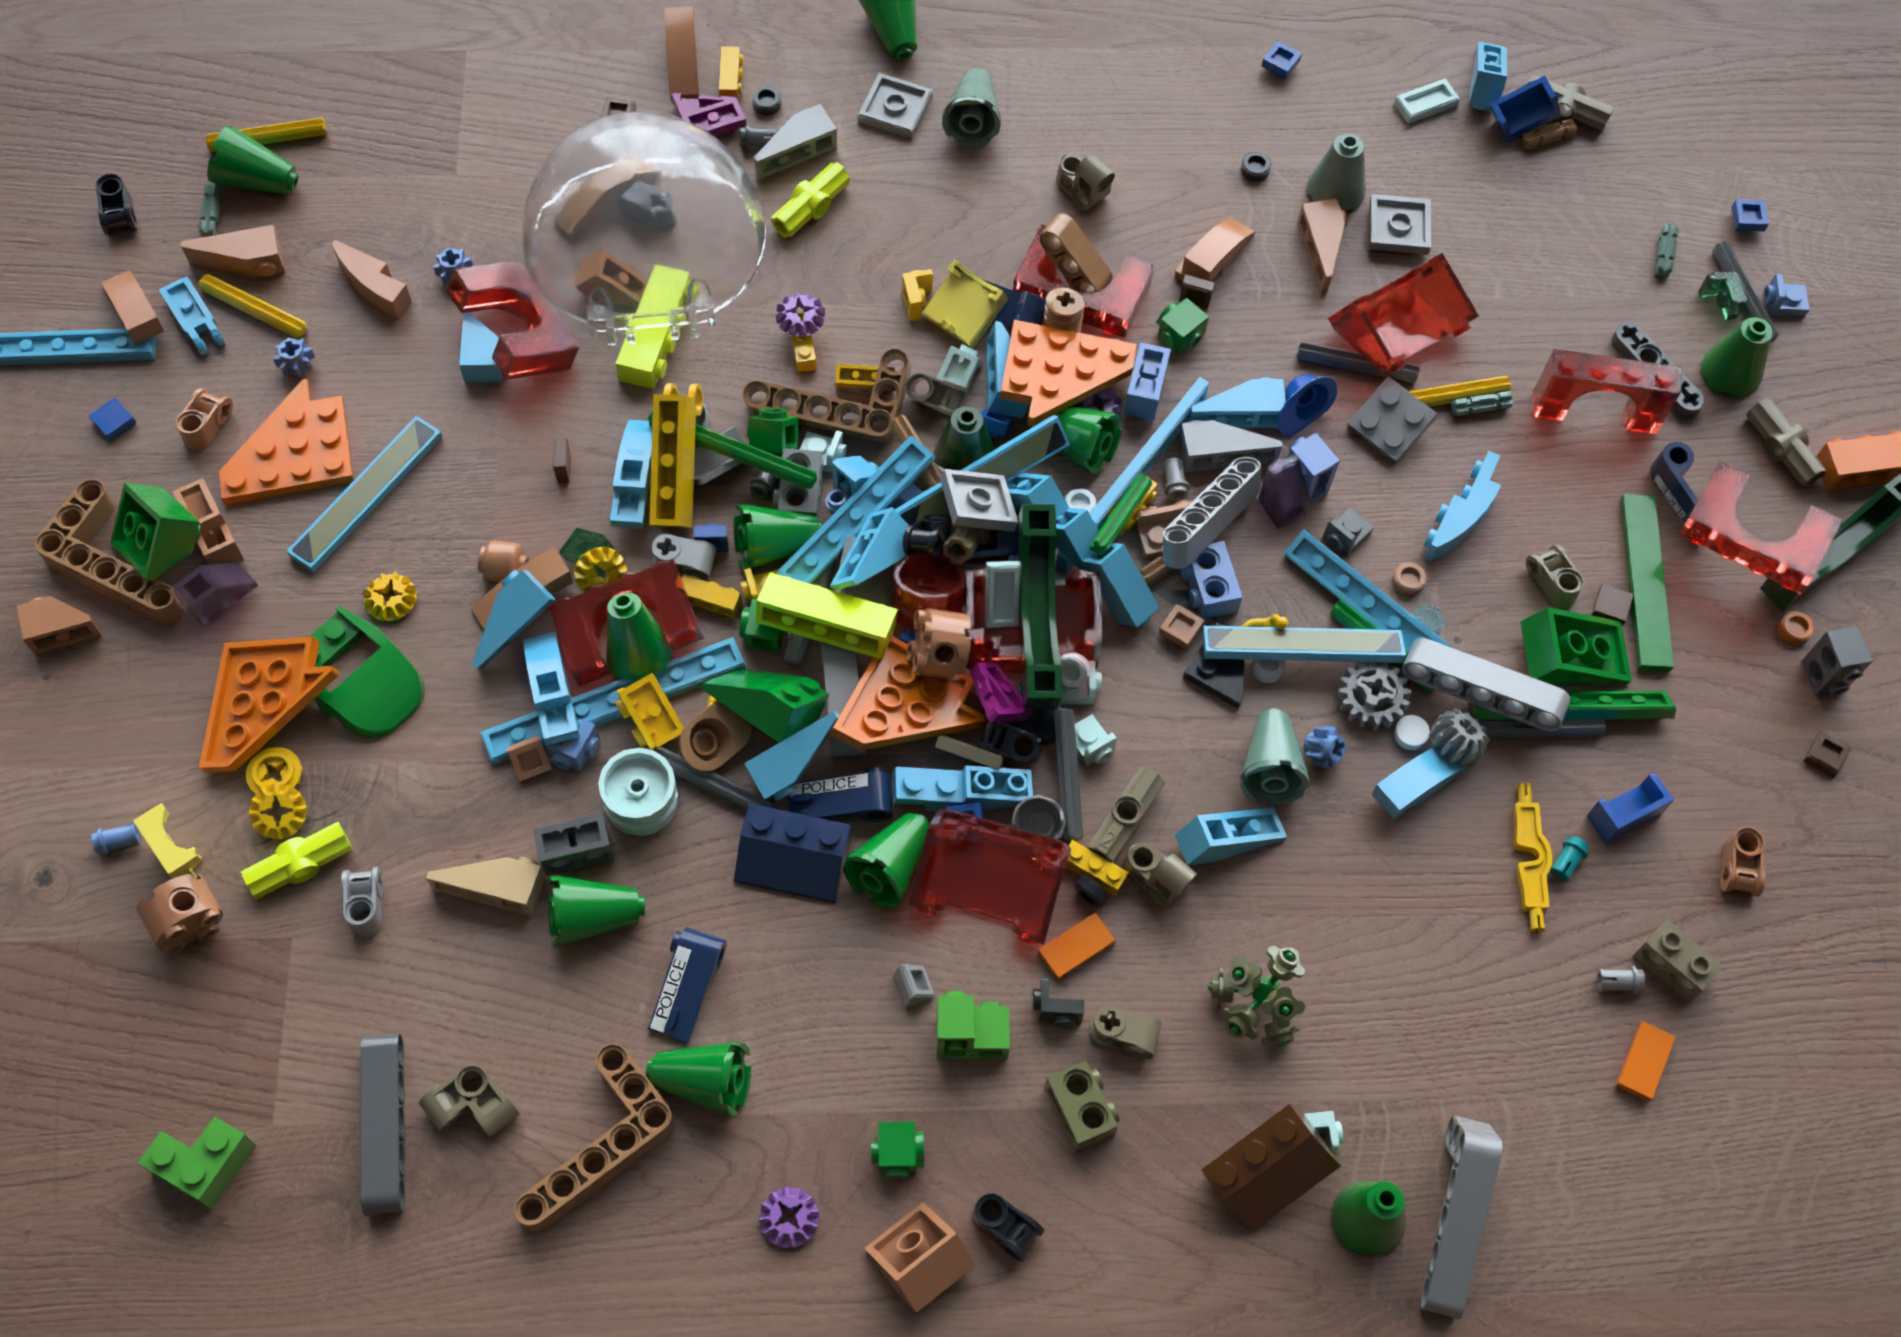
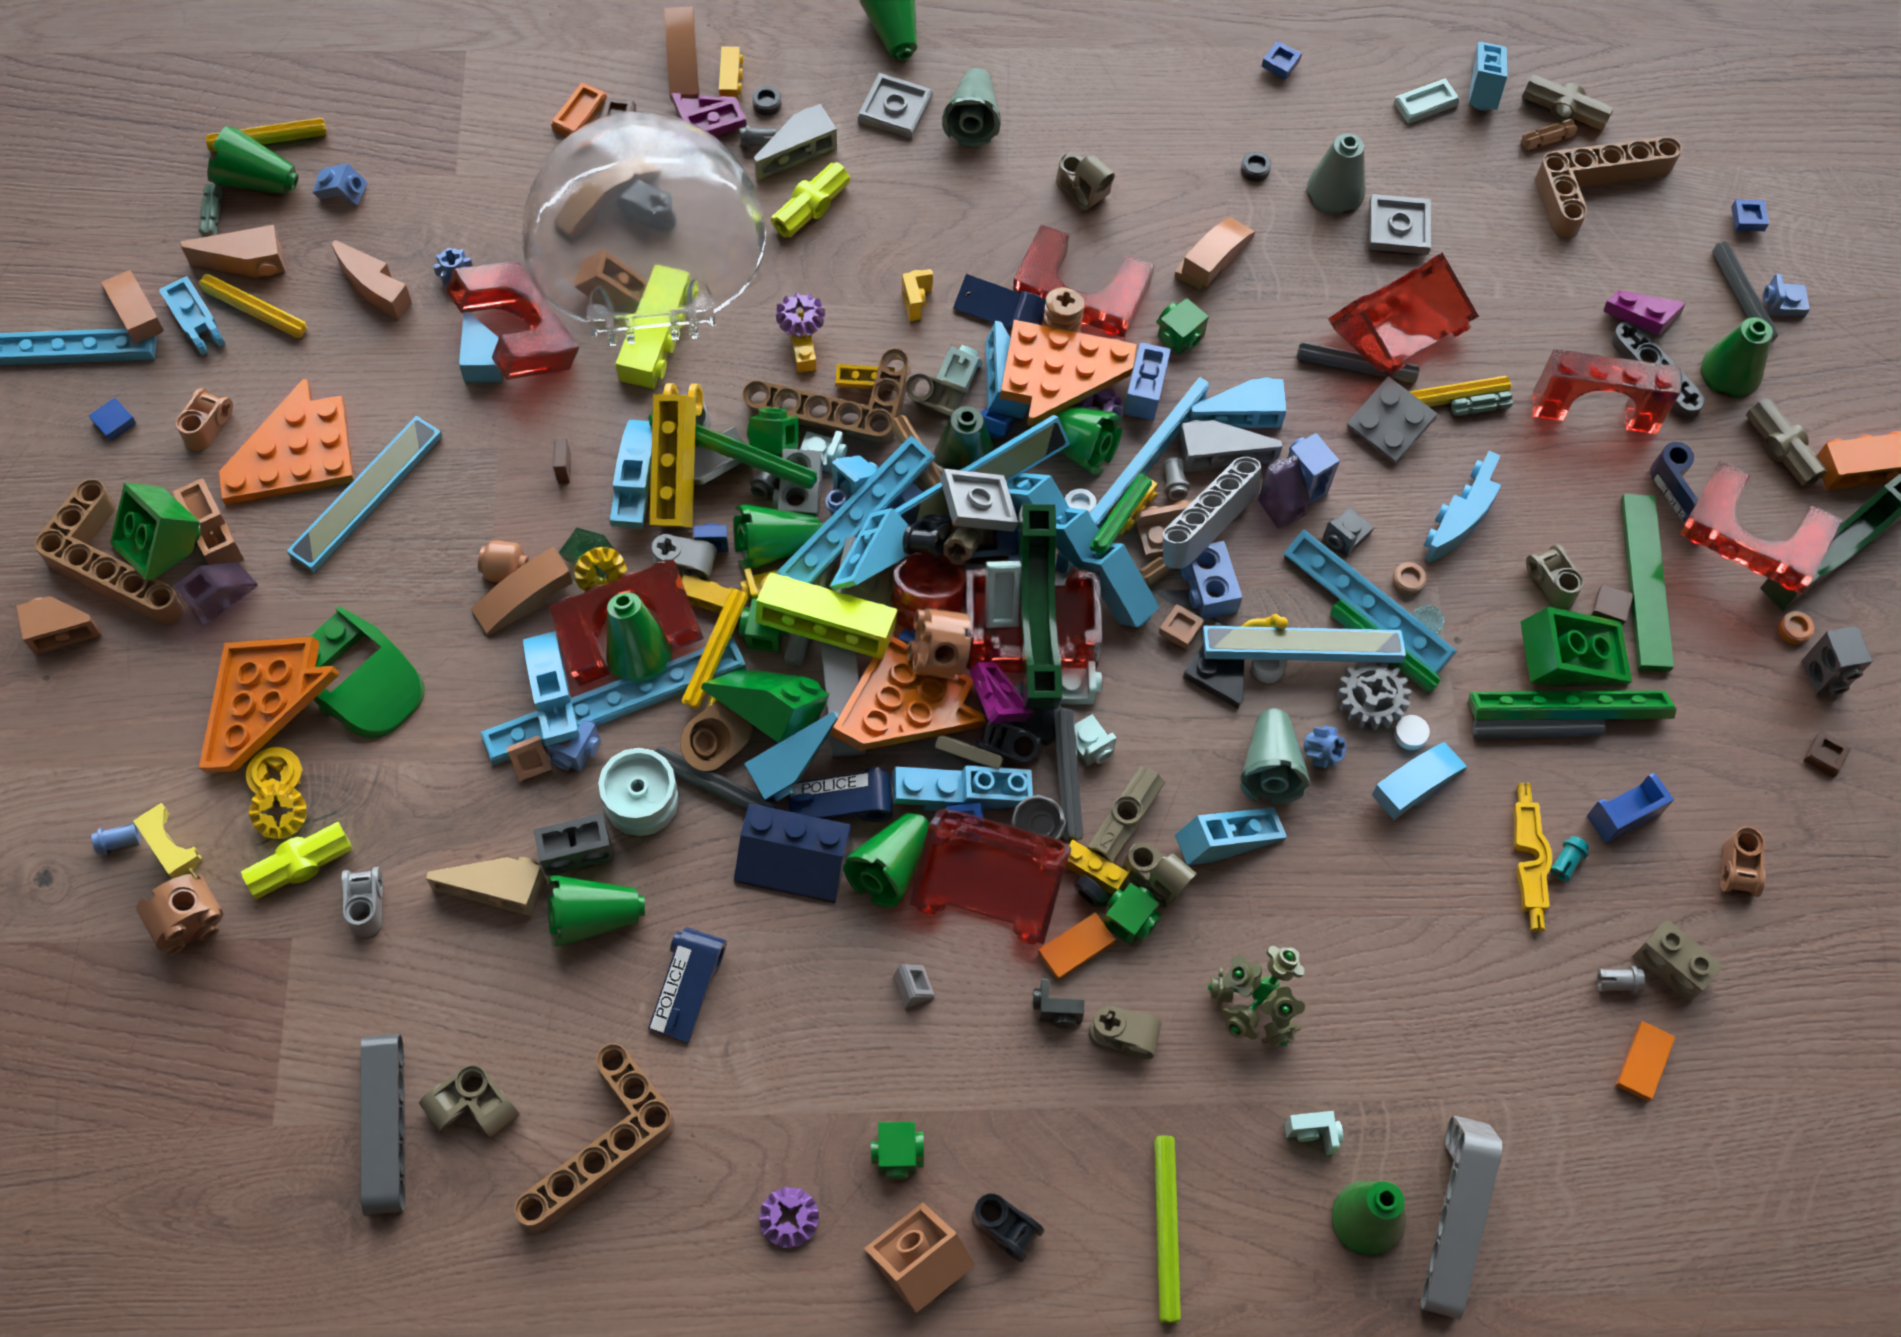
(114, 204): black piece -> none
(203, 1169): bright green brick -> none
(293, 357): medium blue gear -> none
(340, 181): none -> medium blue bracket
(398, 605): yellow gear -> none
(514, 610): medium azure slope -> none
(579, 109): none -> orange tile
(650, 712): yellow bracket -> none
(704, 1075): green cone -> none
(715, 648): none -> yellow axle
(965, 305): light yellow piece -> none
(971, 1029): bright green brick -> none
(1074, 255): medium nougat beam -> none
(1074, 669): white tile -> none
(1074, 1107): olive brick -> none
(1132, 914): none -> green brick
(1167, 1230): none -> lime axle
(1197, 291): reddish brown tile -> none
(1271, 1167): reddish brown slope -> none
(1305, 401): blue piece -> none
(1321, 230): slope -> none
(1459, 737): light grey gear -> none
(1486, 684): beam -> none
(1525, 109): blue panel -> none
(1569, 169): none -> medium nougat beam
(1643, 310): none -> magenta wing
(1666, 250): sand green axle -> none
(1728, 293): clear green bracket -> none

